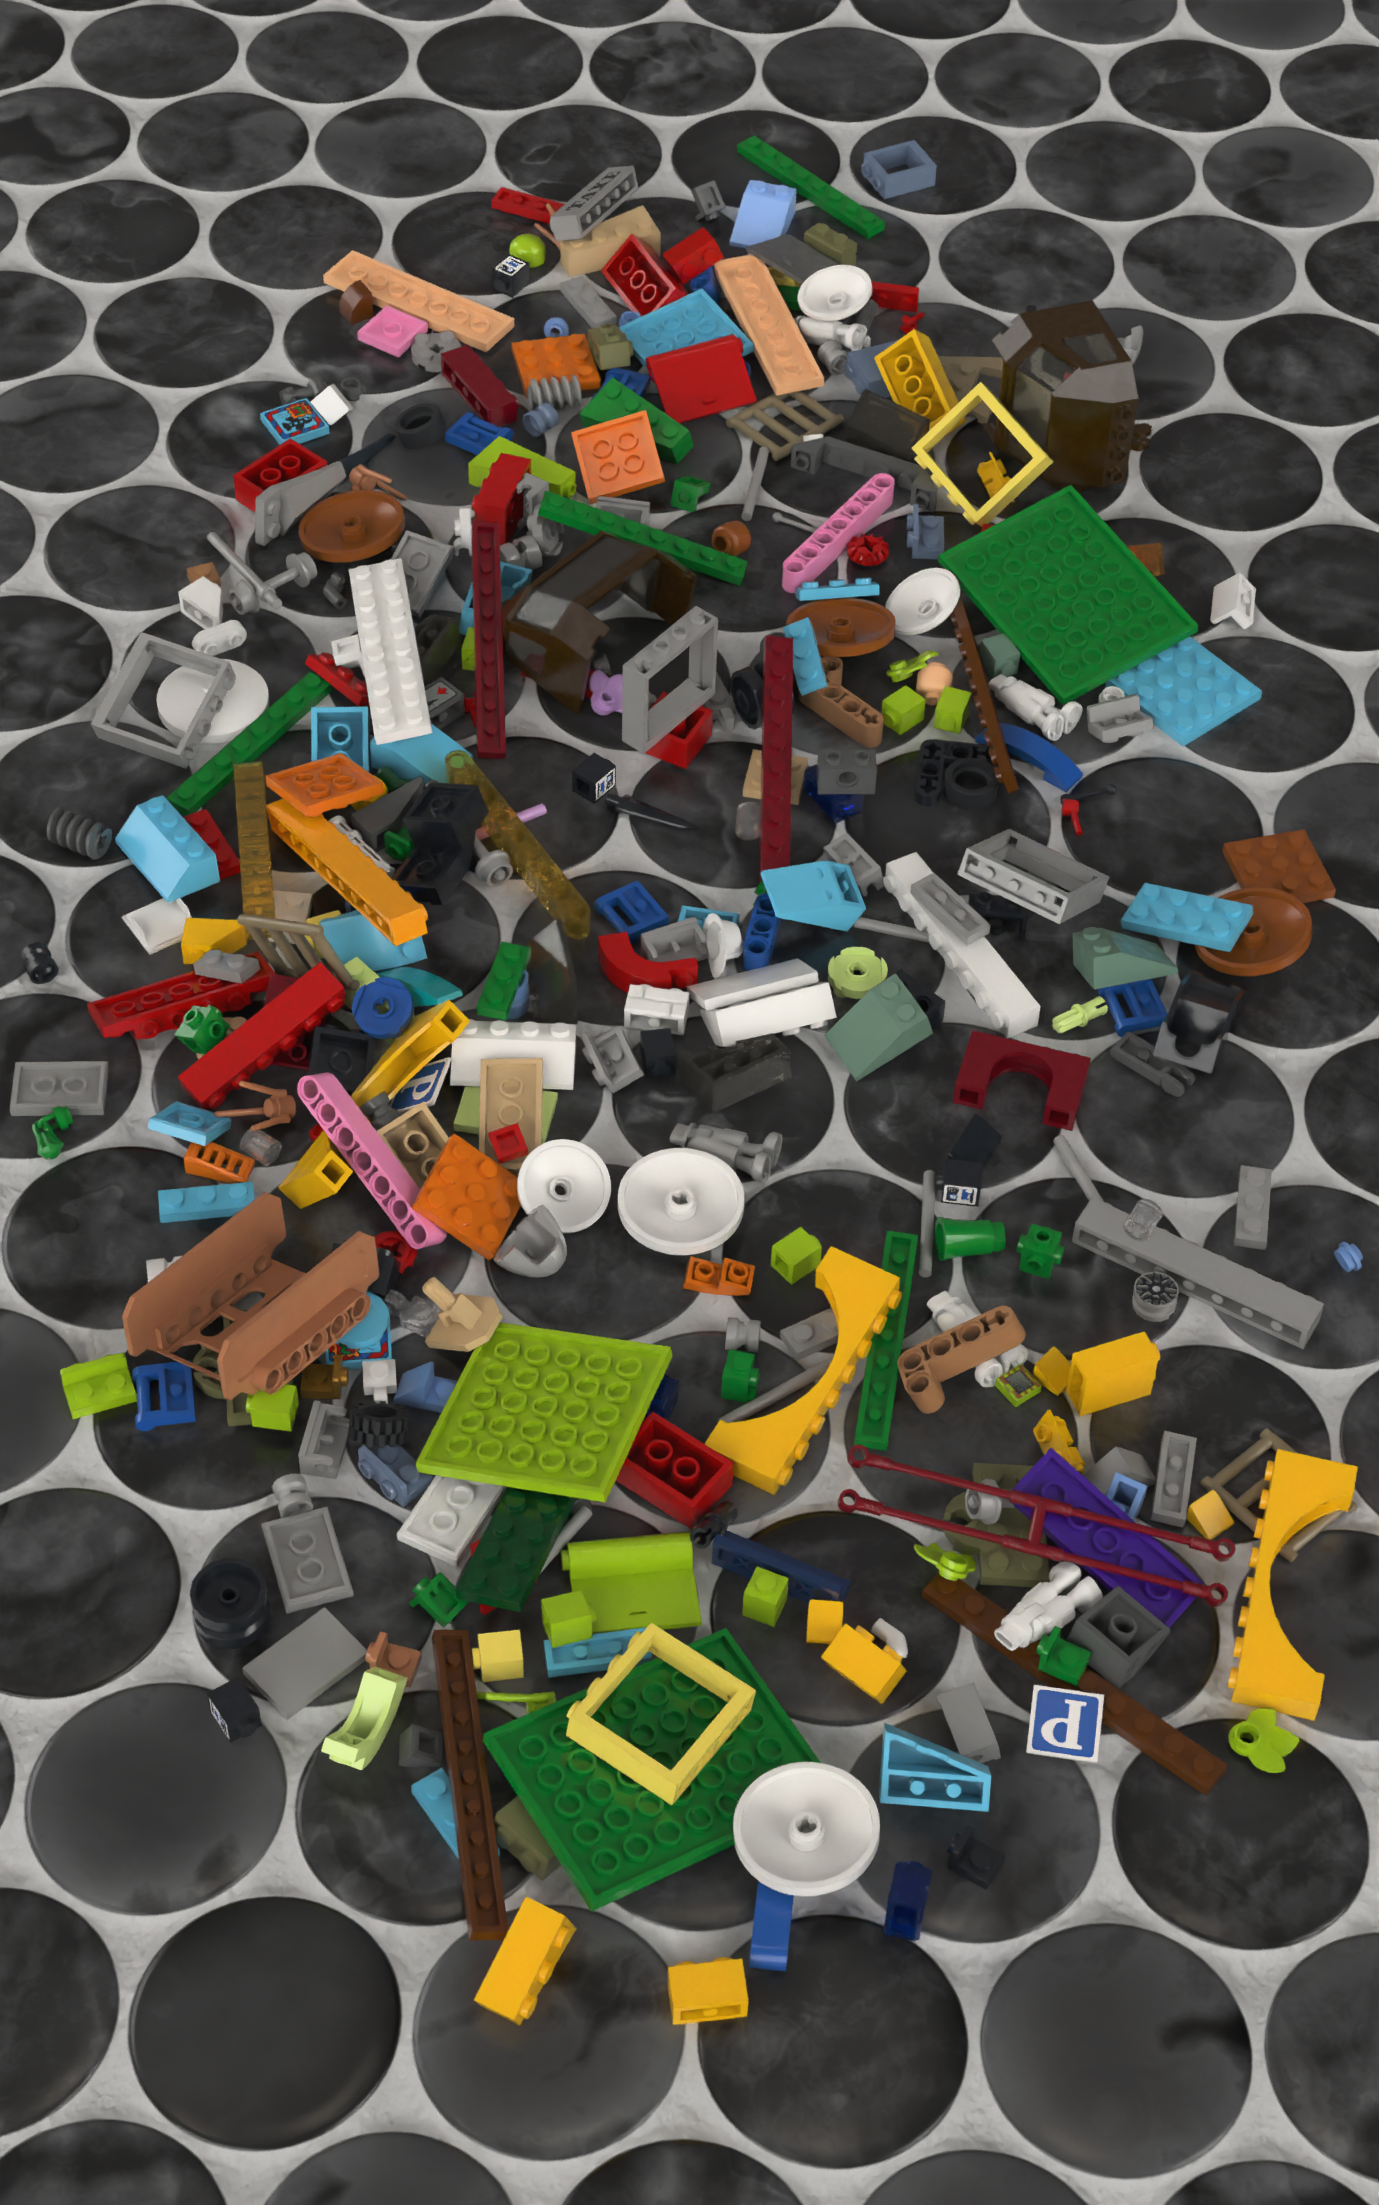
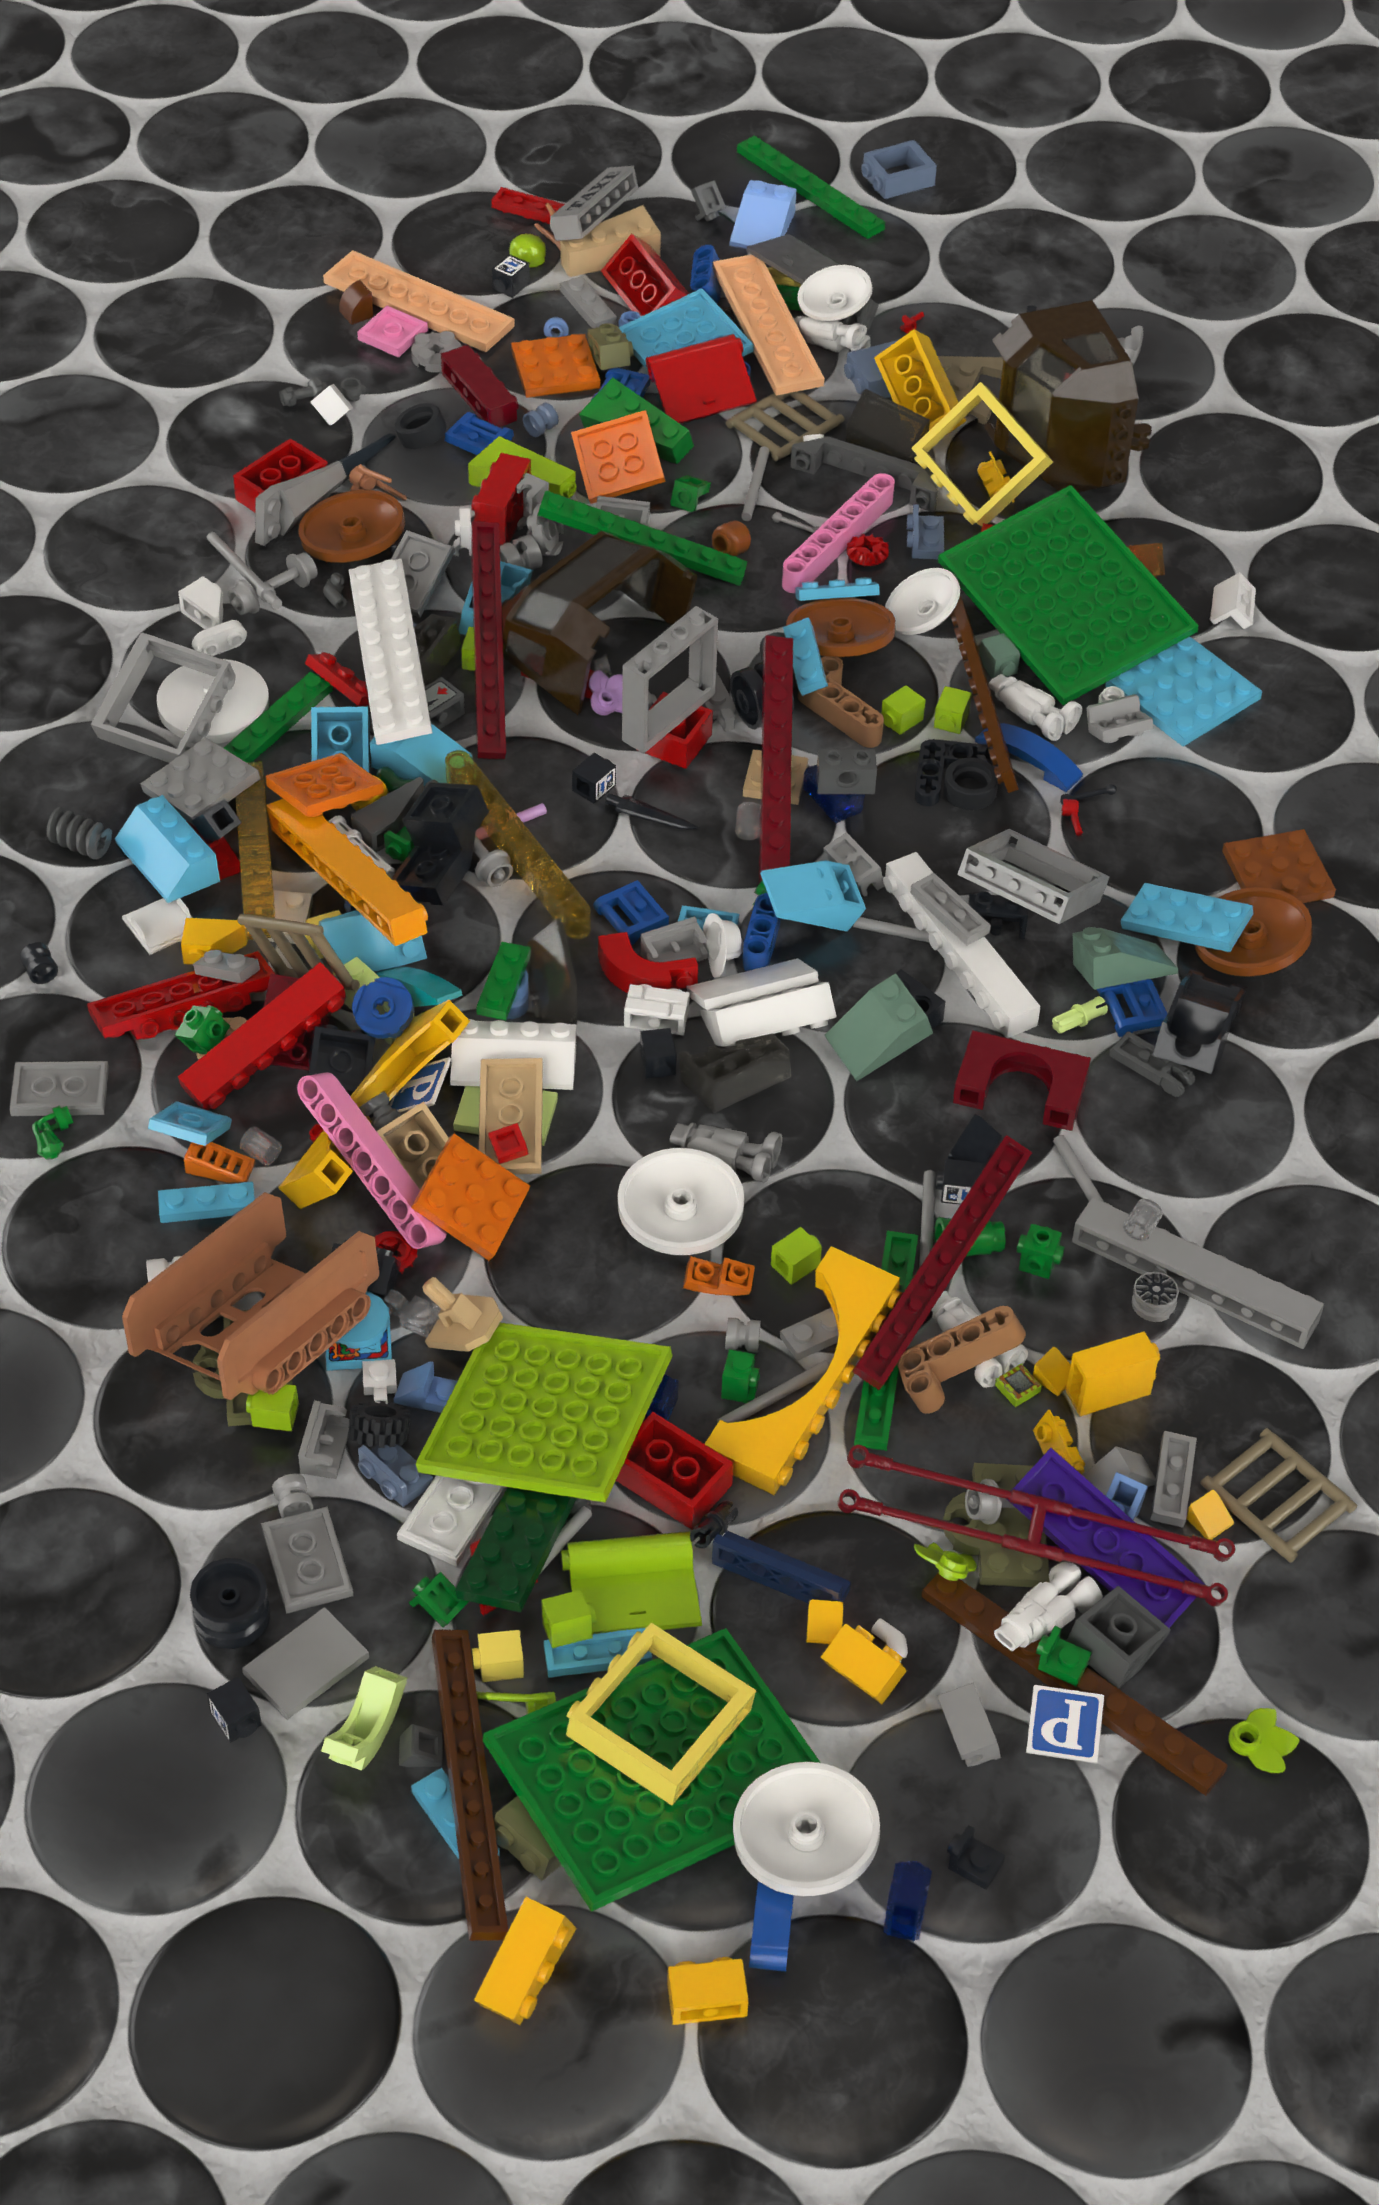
(98, 1385): lime bracket -> none
(175, 1395): blue plate -> none
(201, 779): none -> light grey plate
(206, 570): medium nougat plate -> none
(216, 821): none -> black brick
(278, 1107): nougat plant -> none
(295, 421): tile -> none
(324, 1380): pearl gold bracket -> none
(348, 652): white panel -> none
(394, 1658): nougat bracket -> none
(470, 706): red hand -> none
(535, 1246): light grey hair -> none
(554, 392): light grey piece -> none
(577, 1171): white dish -> none
(613, 1059): light grey bracket -> none
(693, 255): red brick -> none
(765, 1596): lime brick -> none
(831, 244): olive brick -> none
(833, 357): light grey wheel -> none
(842, 969): yellowish green plate -> none
(895, 296): red hinge -> none
(904, 669): lime plate -> none
(930, 1775): medium azure wedge -> none
(932, 681): light nougat head -> none
(941, 1263): none -> dark red plate
(1252, 1207): light grey plate -> none
(1268, 1665): yellow arch -> none
(1348, 1256): medium blue plate -> none

